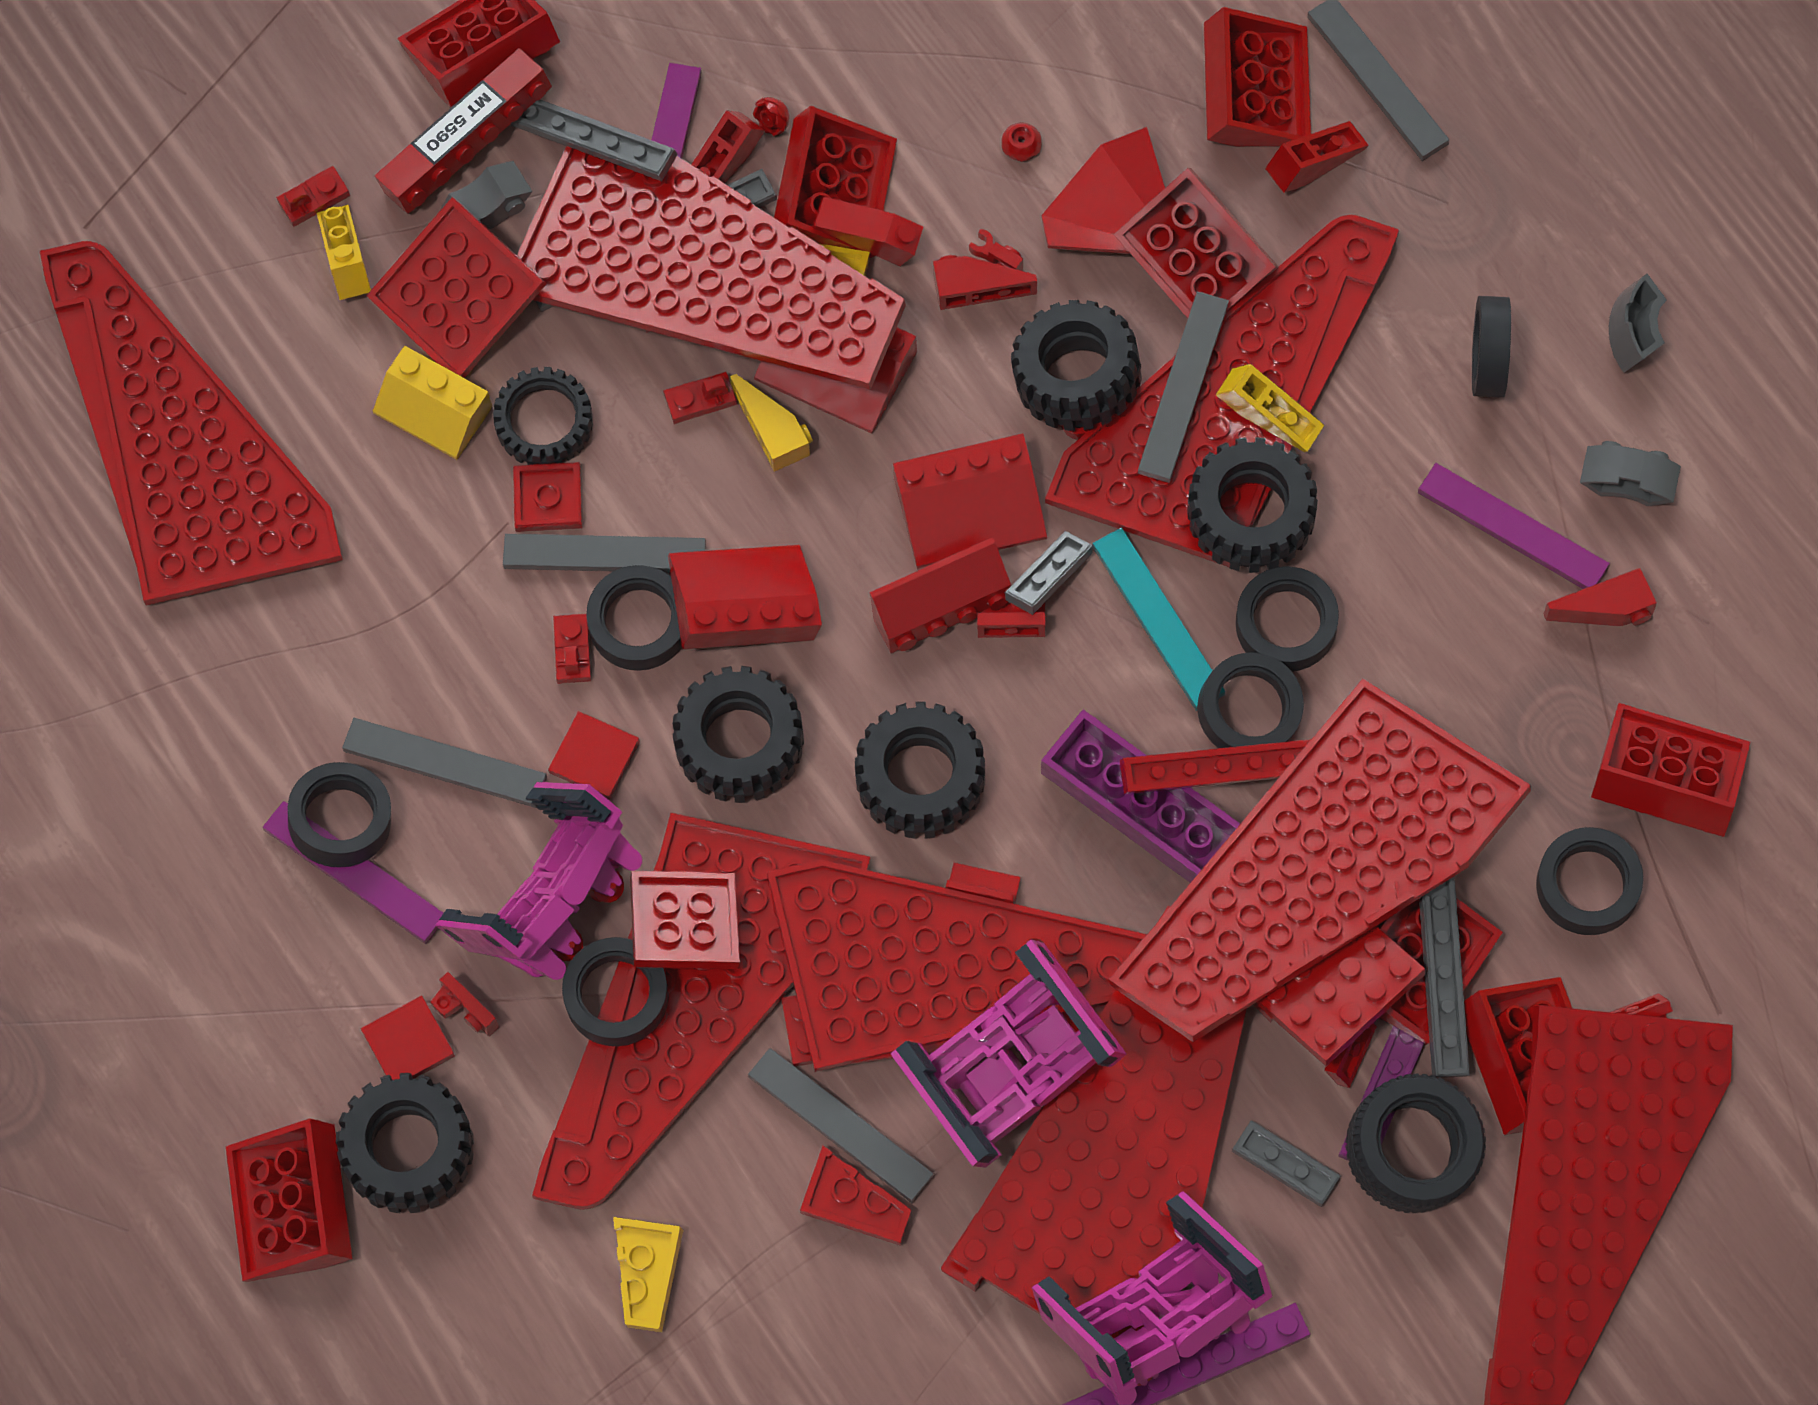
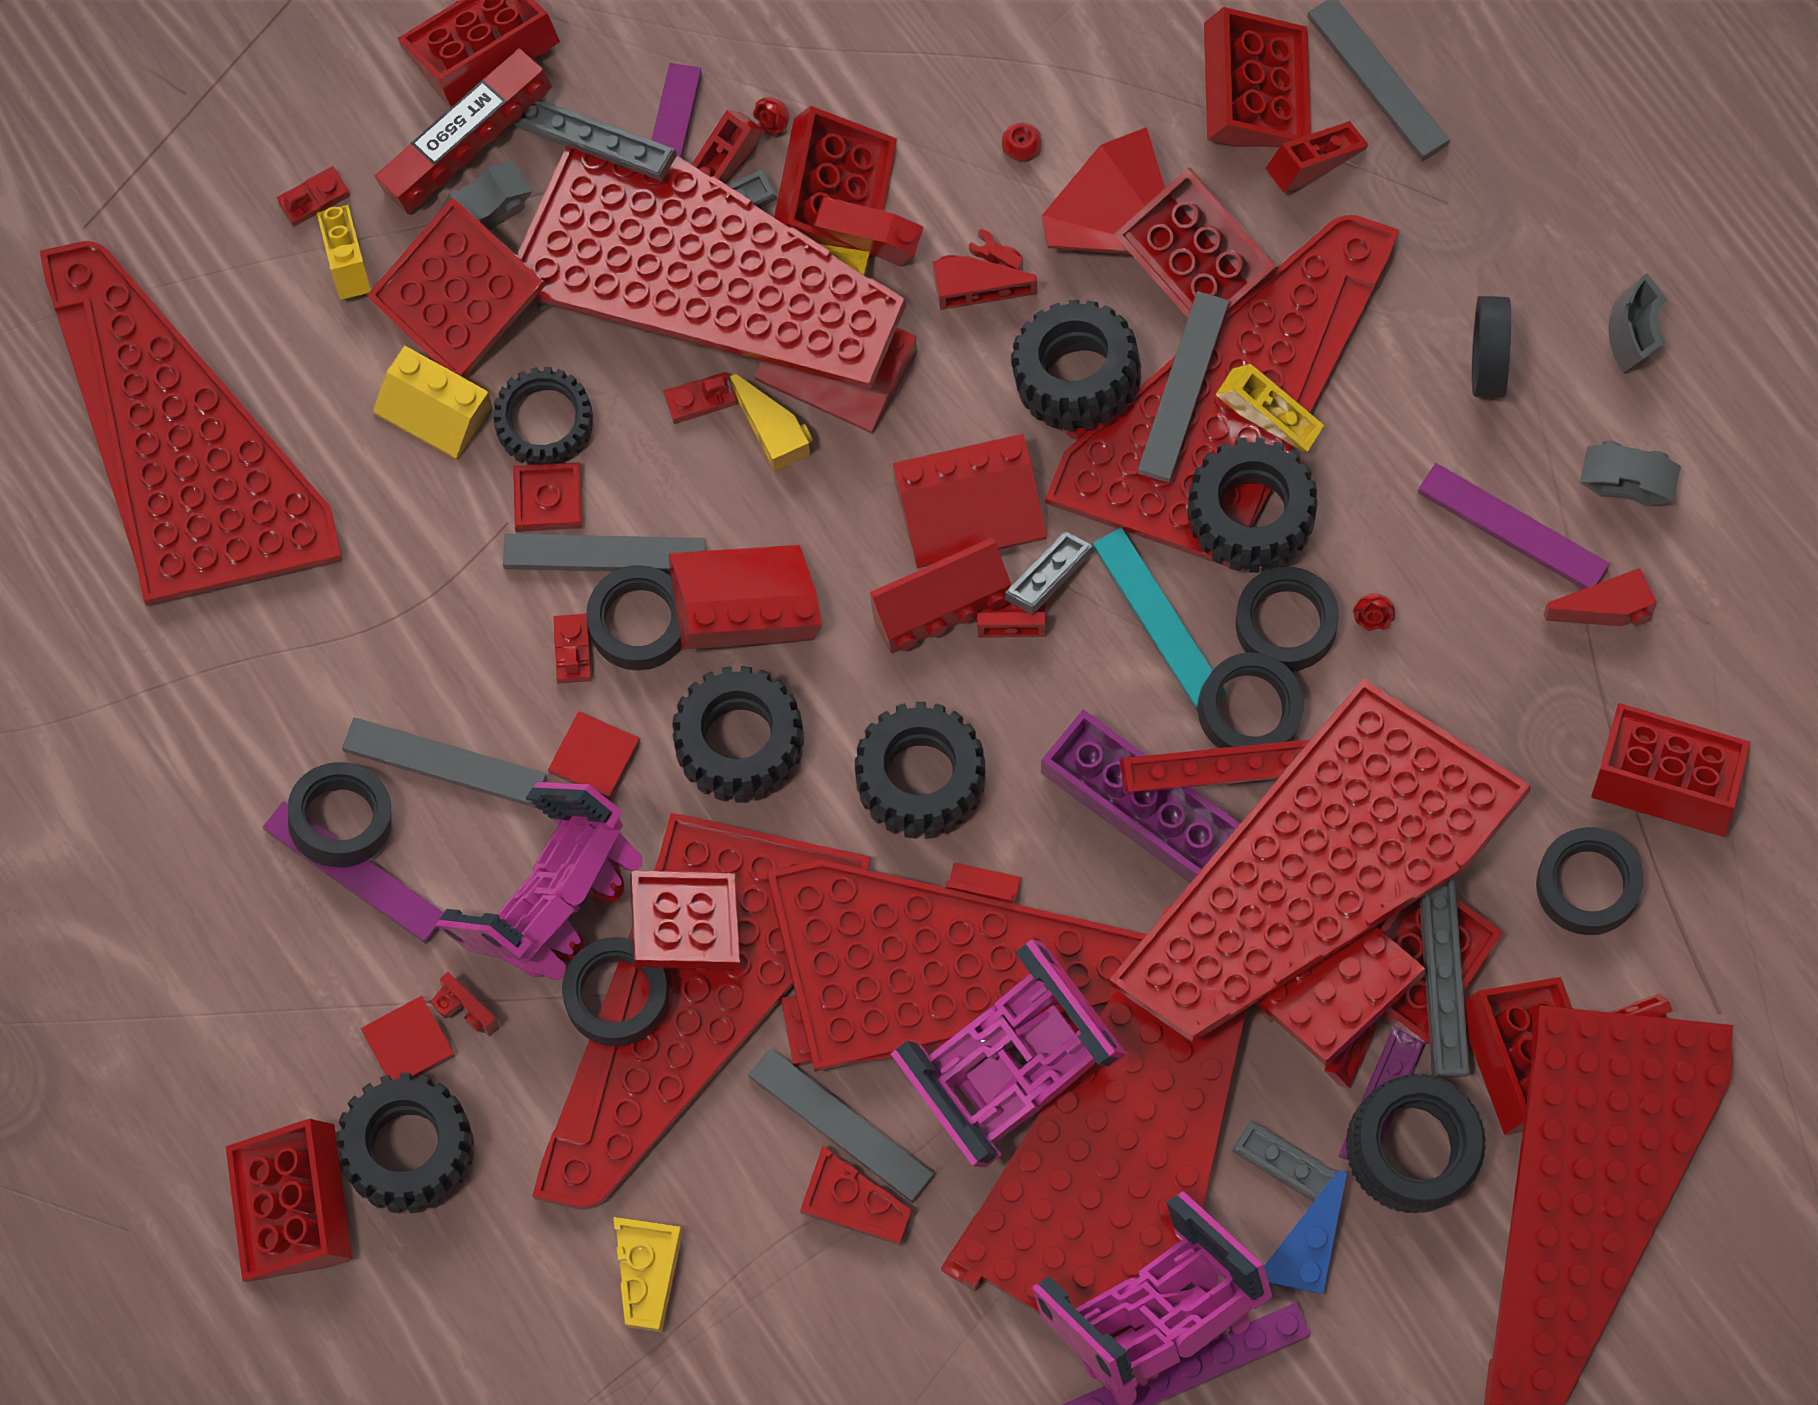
(1306, 1252): none -> blue wing
(1374, 611): none -> red plate

